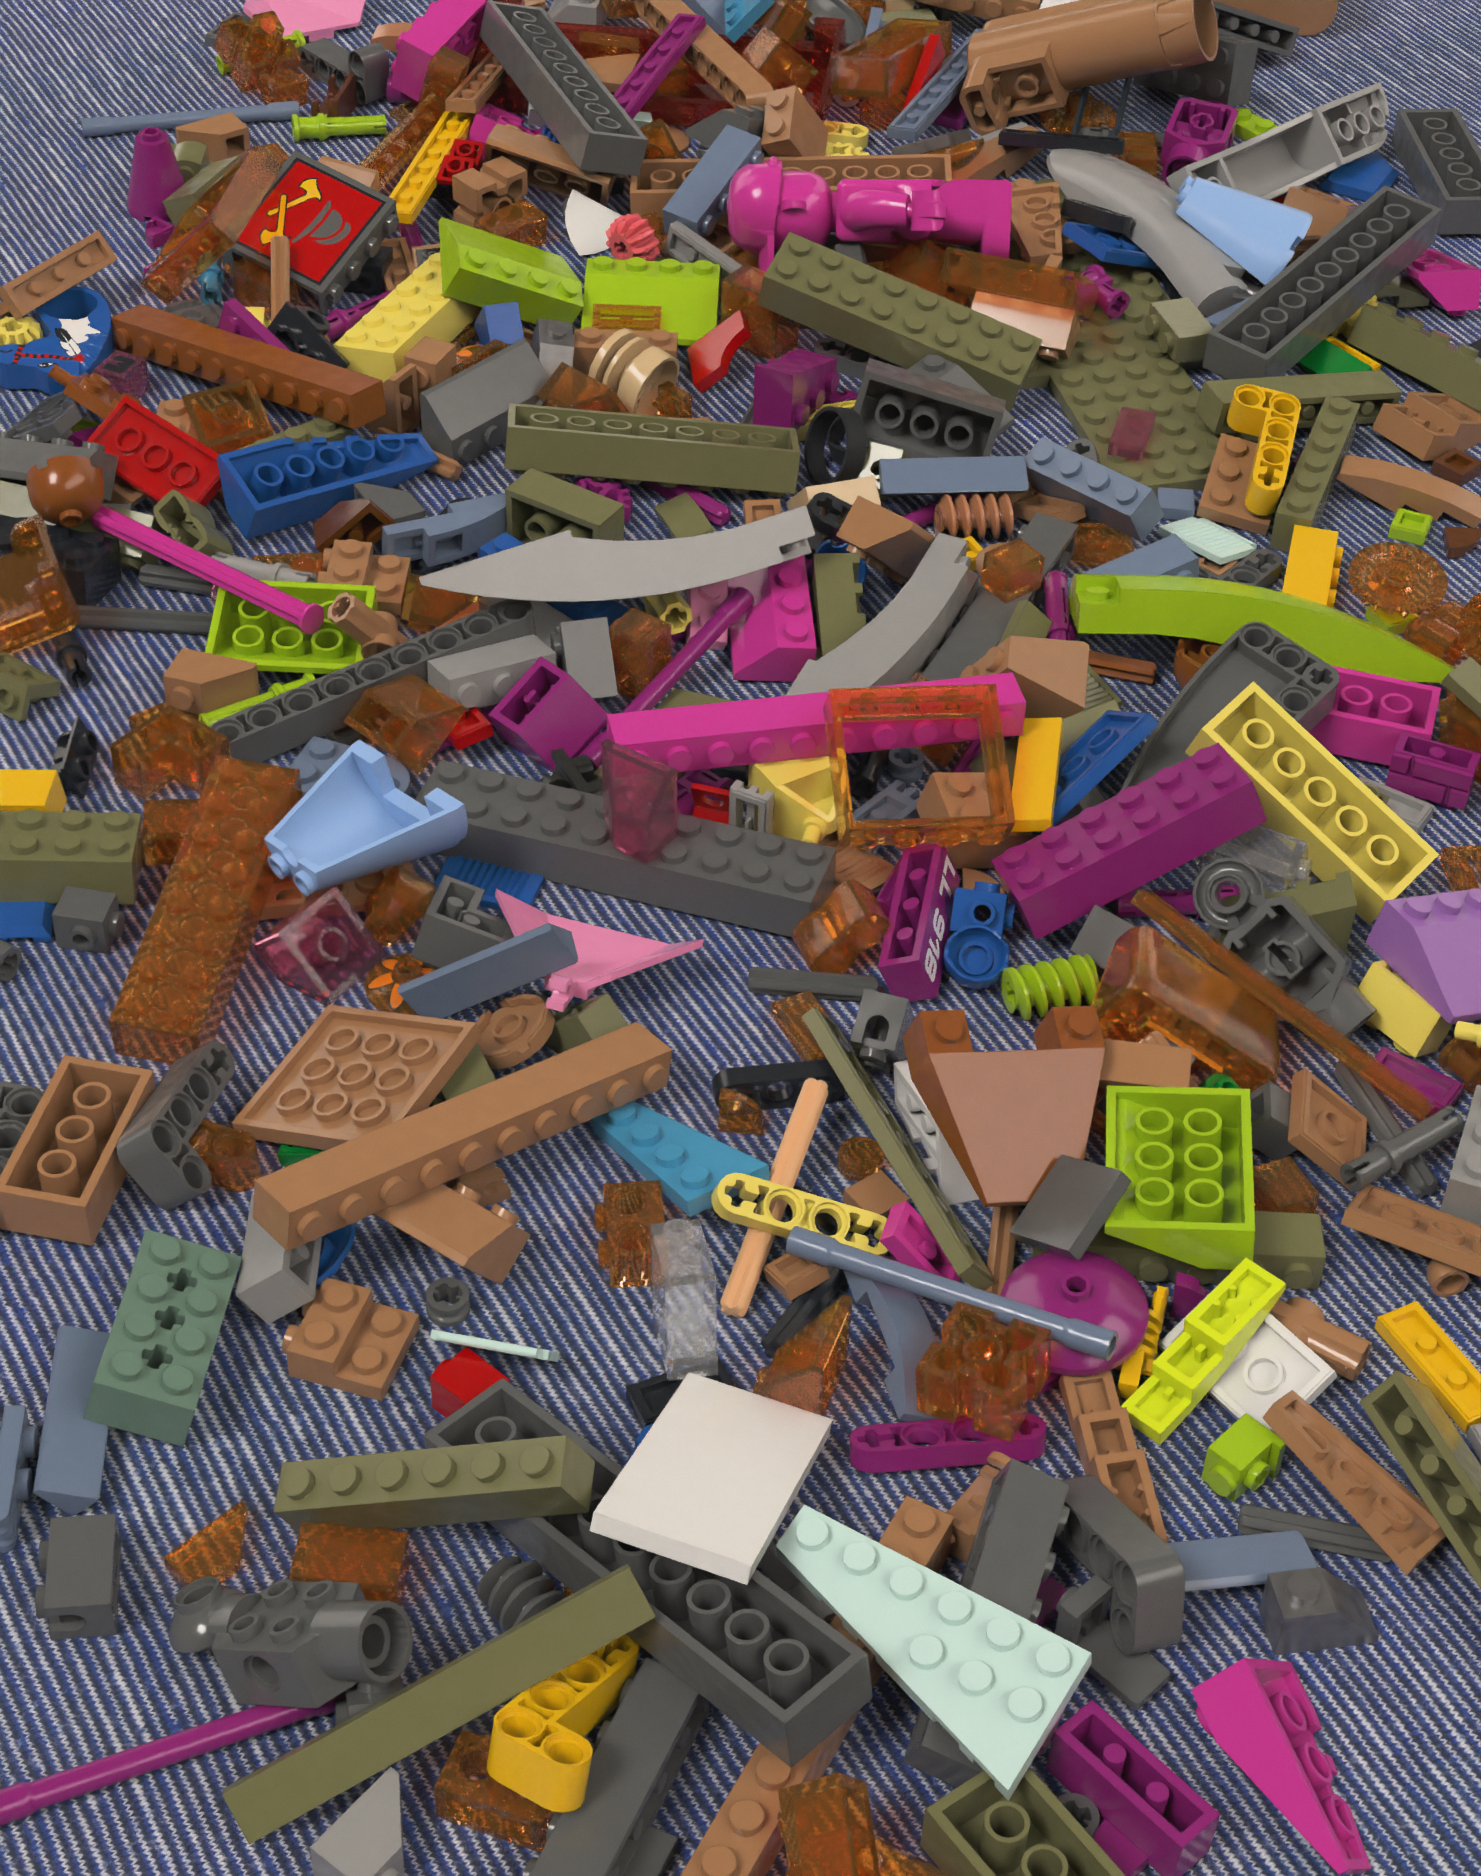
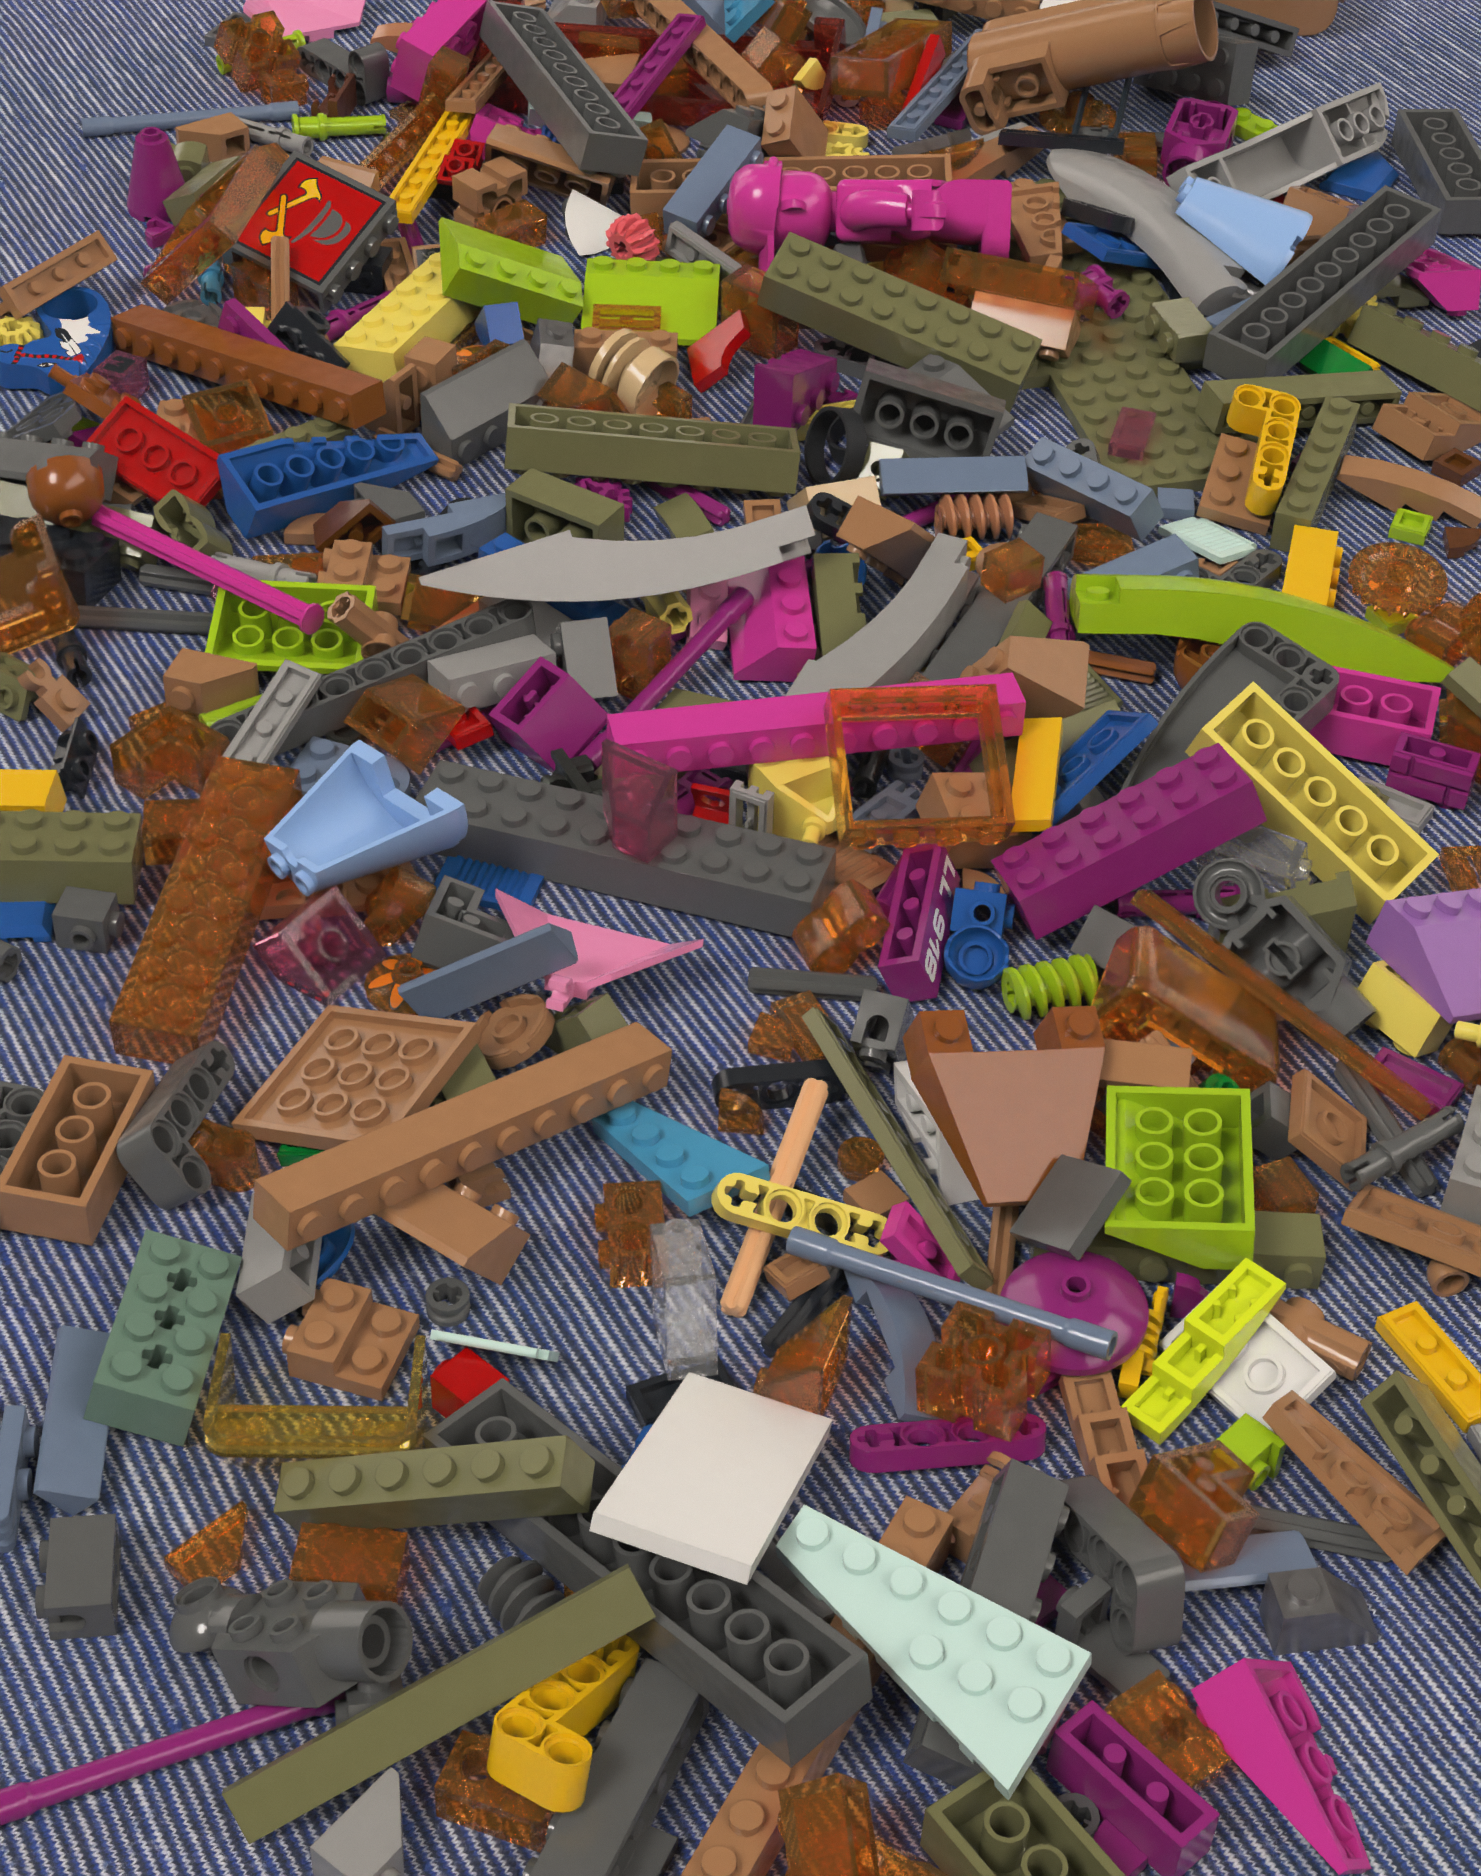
(57, 696): none -> medium nougat plate
(275, 714): none -> light grey tile
(282, 136): none -> light grey pin
(301, 530): none -> medium nougat tile
(308, 1432): none -> clear yellow windscreen
(771, 1038): none -> clear orange tile
(810, 75): none -> light yellow tile
(1161, 1710): none -> clear orange brick
(1198, 1503): none -> clear orange brick

